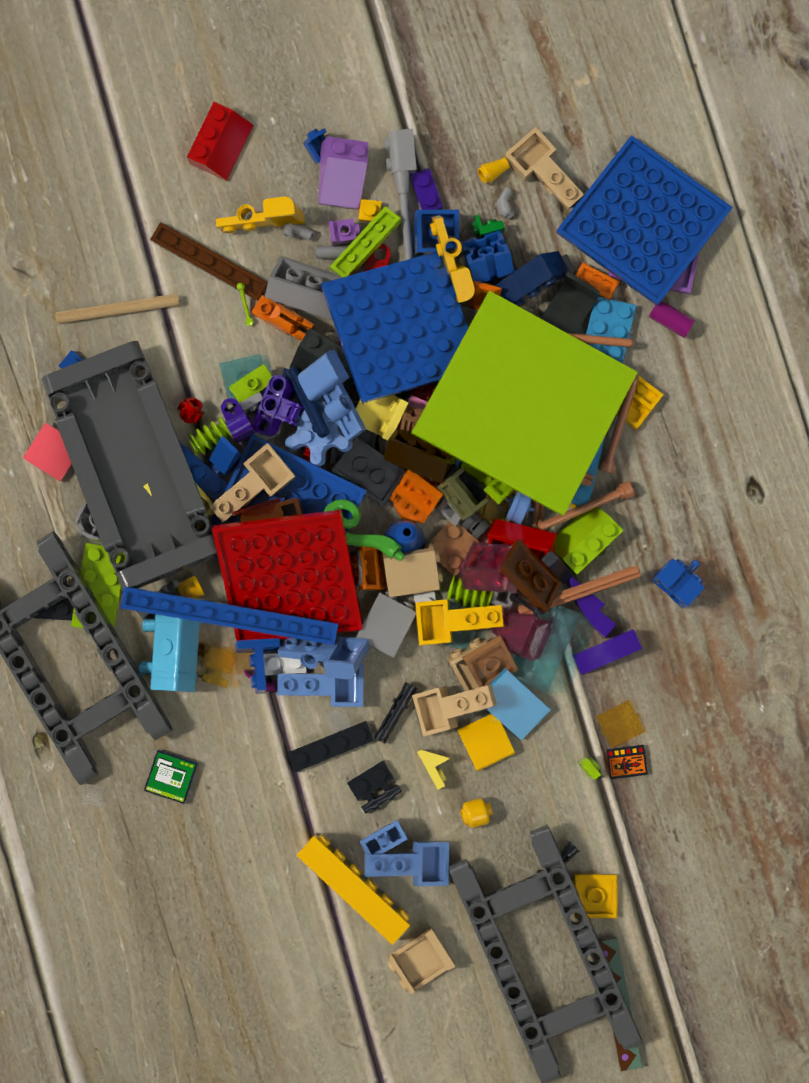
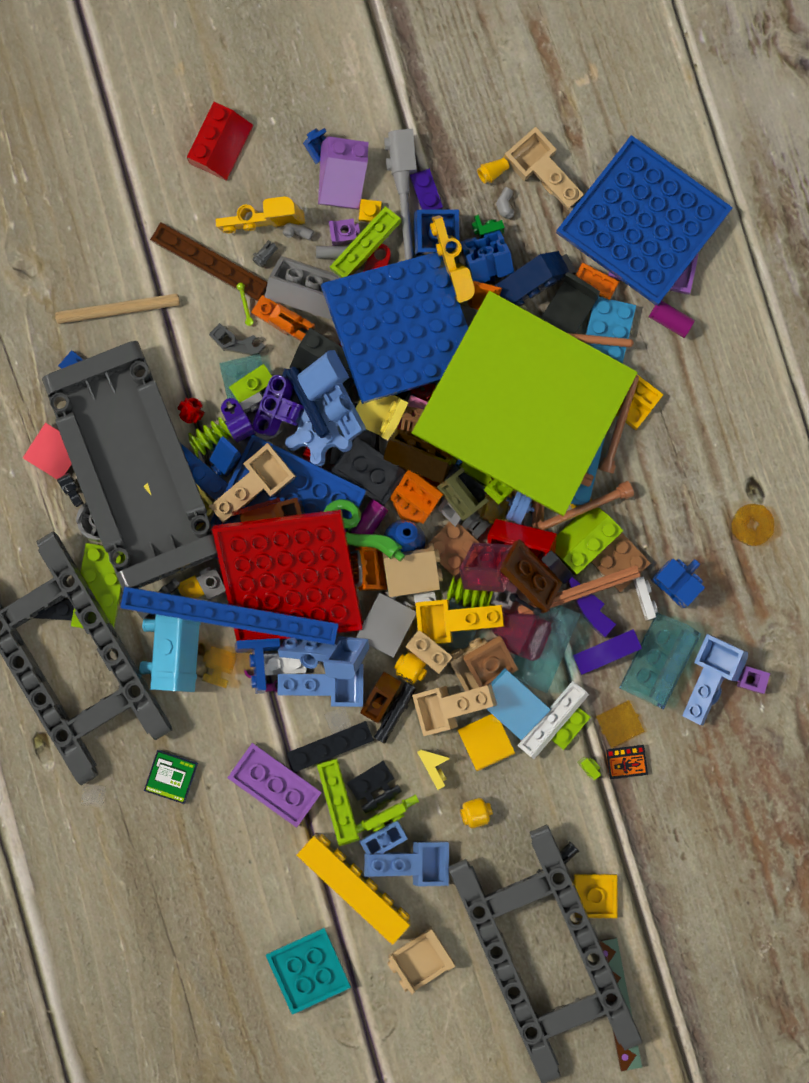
(70, 487): none -> black bar
(217, 589): none -> light grey brick
(238, 346): none -> dark grey piece
(264, 254): none -> dark grey pin
(274, 785): none -> medium lavender plate
(308, 970): none -> teal plate
(338, 802): none -> lime tile
(370, 518): none -> magenta pin
(380, 697): none -> reddish brown slope
(395, 813): none -> lime plate
(410, 668): none -> yellow head
(428, 652): none -> tan panel
(552, 722): none -> white tile
(570, 728): none -> lime plate
(619, 556): none -> medium nougat plate
(643, 589): none -> white plate
(660, 660): none -> clear light blue slope
(718, 662): none -> medium blue plate
(759, 682): none -> medium lavender brick
(760, 515): none -> clear yellow plate

